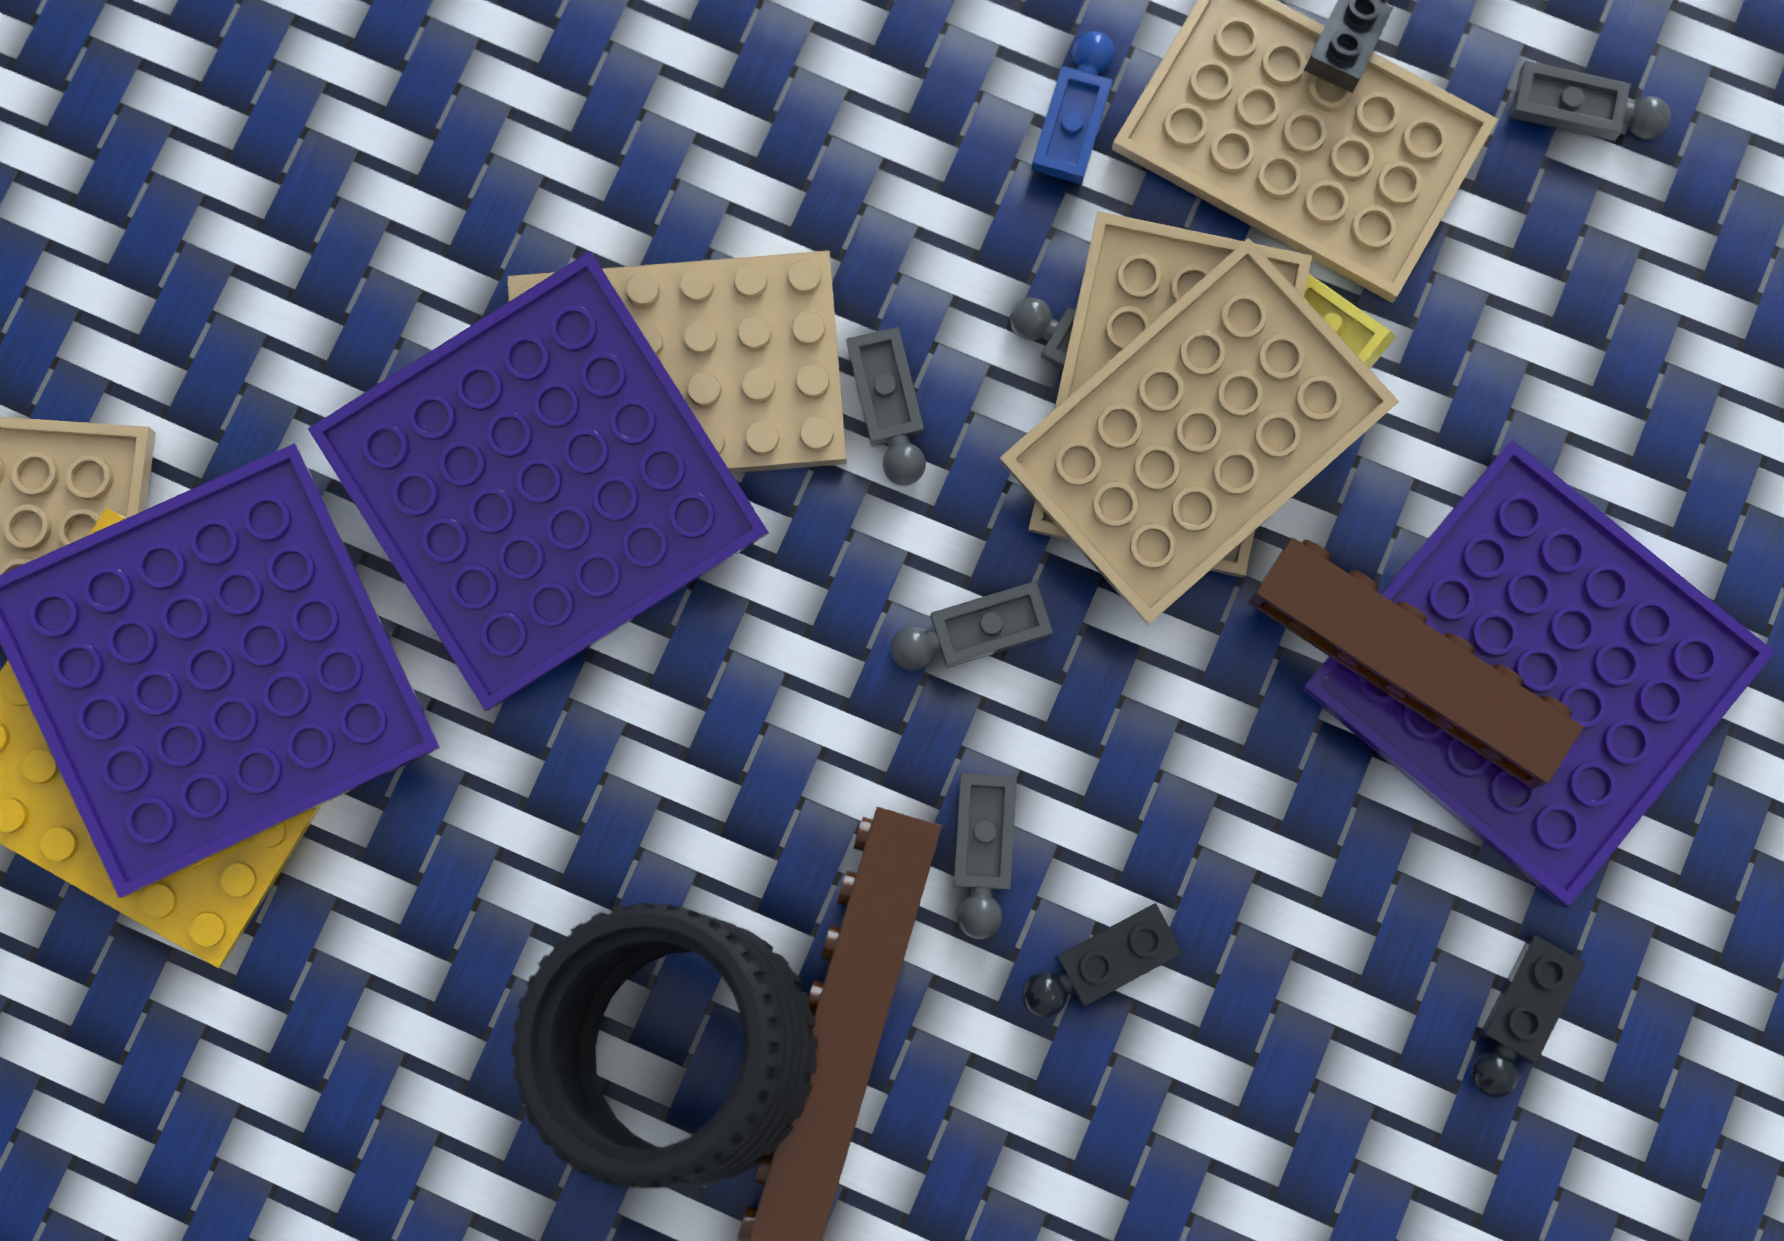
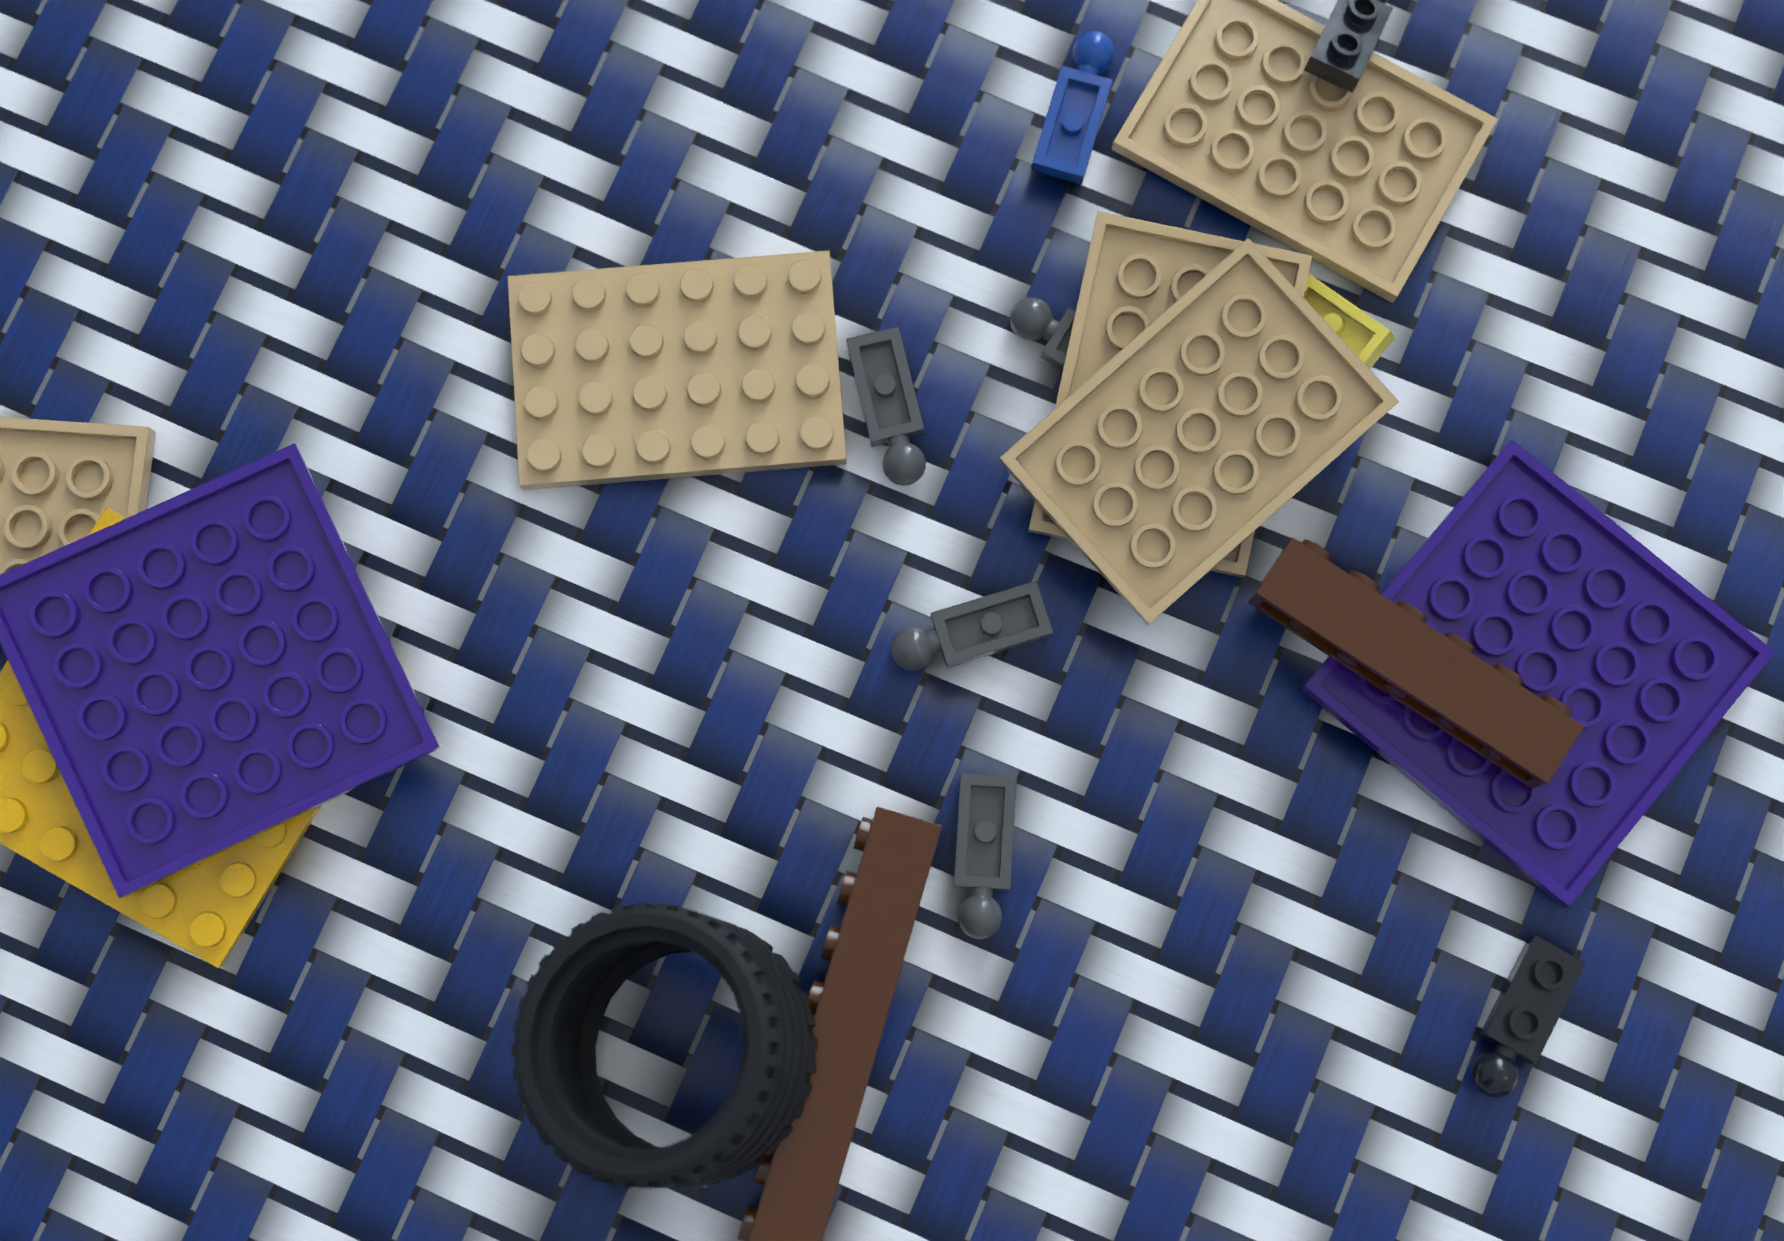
(538, 481): dark purple plate -> none
(1103, 963): black plate -> none
(1585, 103): dark grey plate -> none

